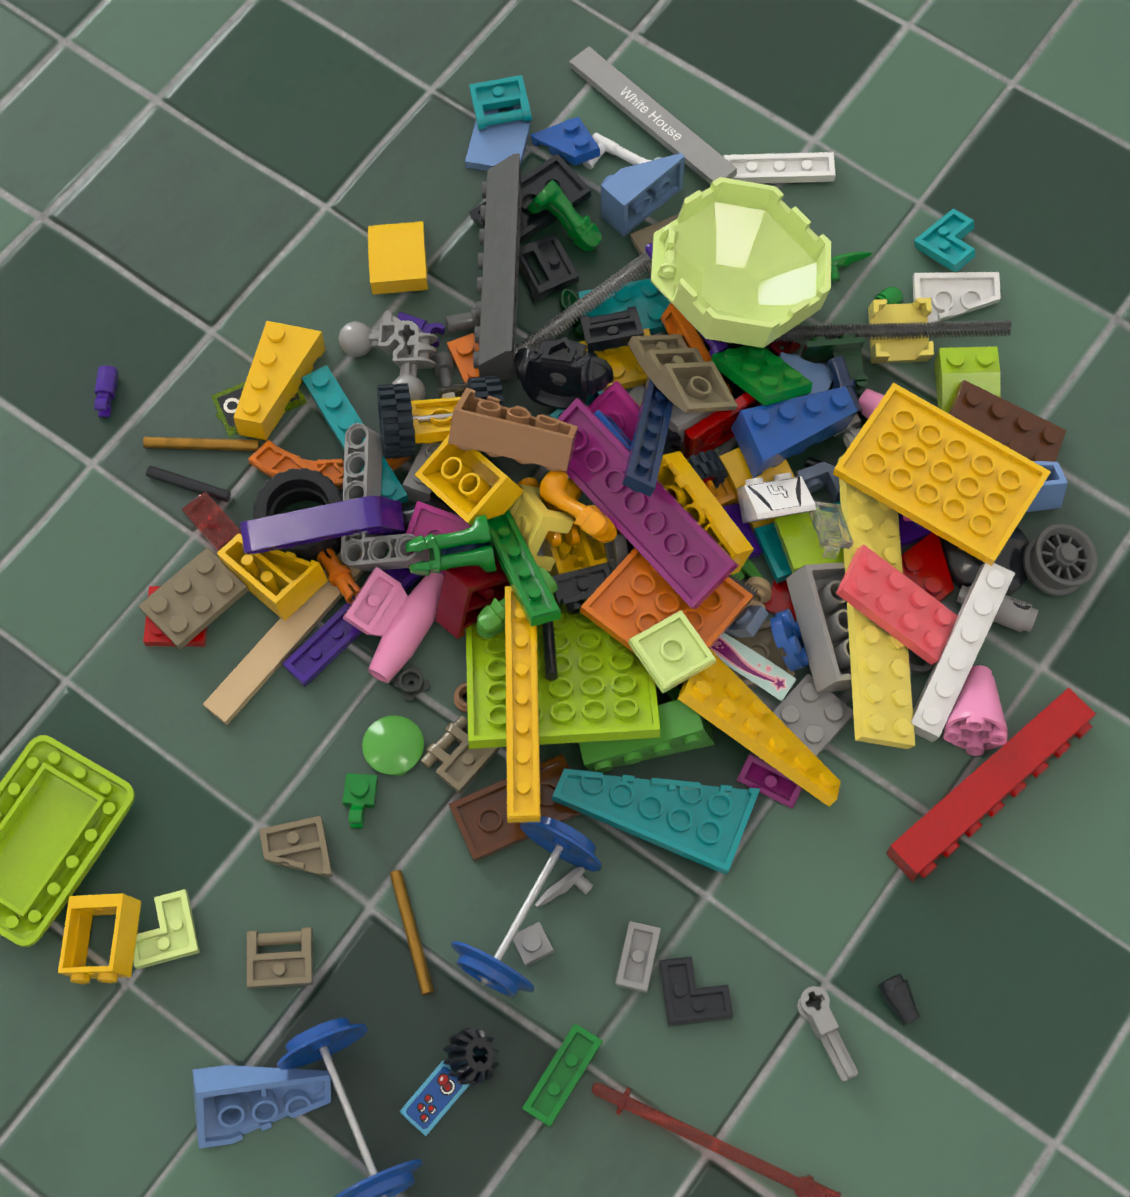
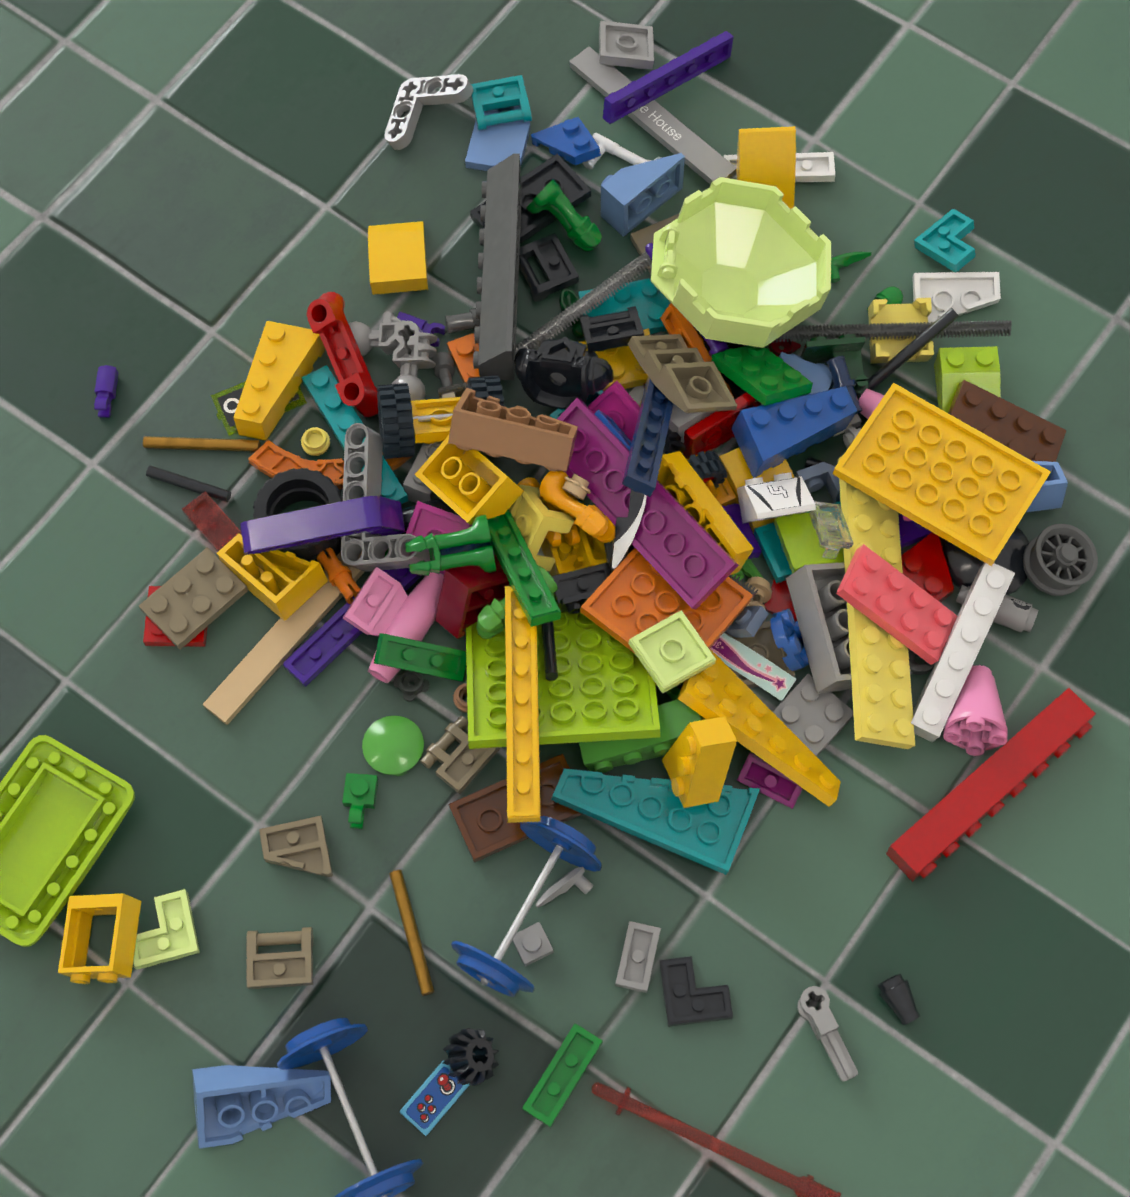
(315, 441): none -> light yellow plate
(355, 383): none -> red plate
(415, 94): none -> light grey beam
(420, 657): none -> green plate
(576, 486): none -> tan plate
(626, 45): none -> light grey plate
(627, 526): none -> sticker
(667, 77): none -> dark purple plate
(700, 761): none -> yellow wedge
(768, 158): none -> yellow slope
(911, 349): none -> black bar

